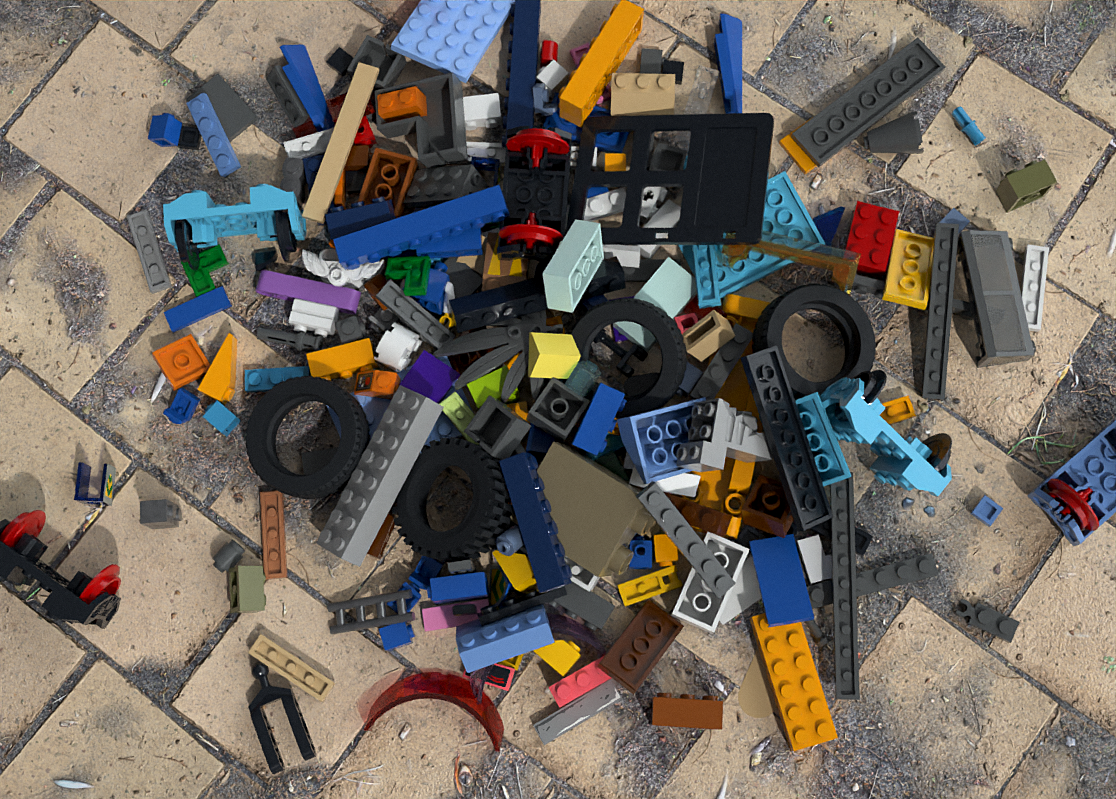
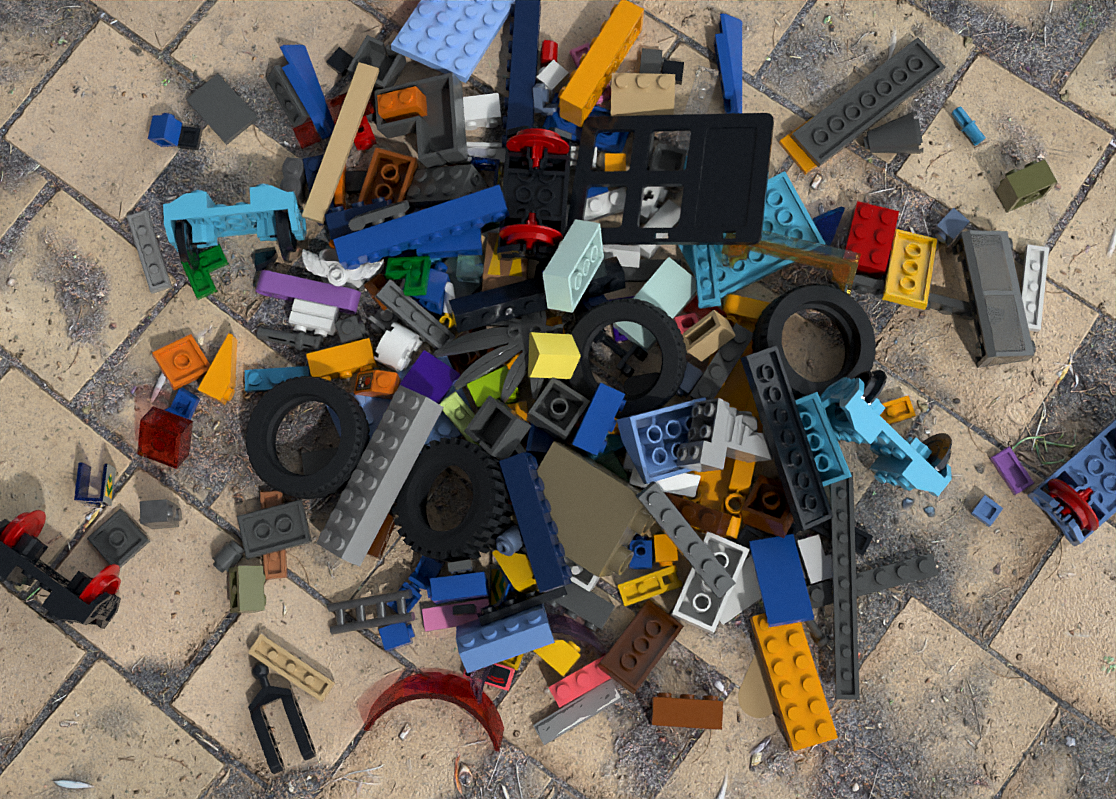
(118, 539): none -> dark grey tile
(164, 437): none -> clear red brick
(197, 309): blue tile -> none
(213, 135): medium blue plate -> none
(221, 418): dark azure brick -> none
(274, 529): none -> dark grey tile
(308, 145): white tile -> none
(359, 158): reddish brown brick -> none
(377, 216): none -> dark grey hinge
(469, 268): none -> clear light blue brick
(583, 378): clear light blue brick -> none
(940, 310): dark grey plate -> none
(989, 620): dark grey plate -> none
(1011, 470): none -> medium lavender tile

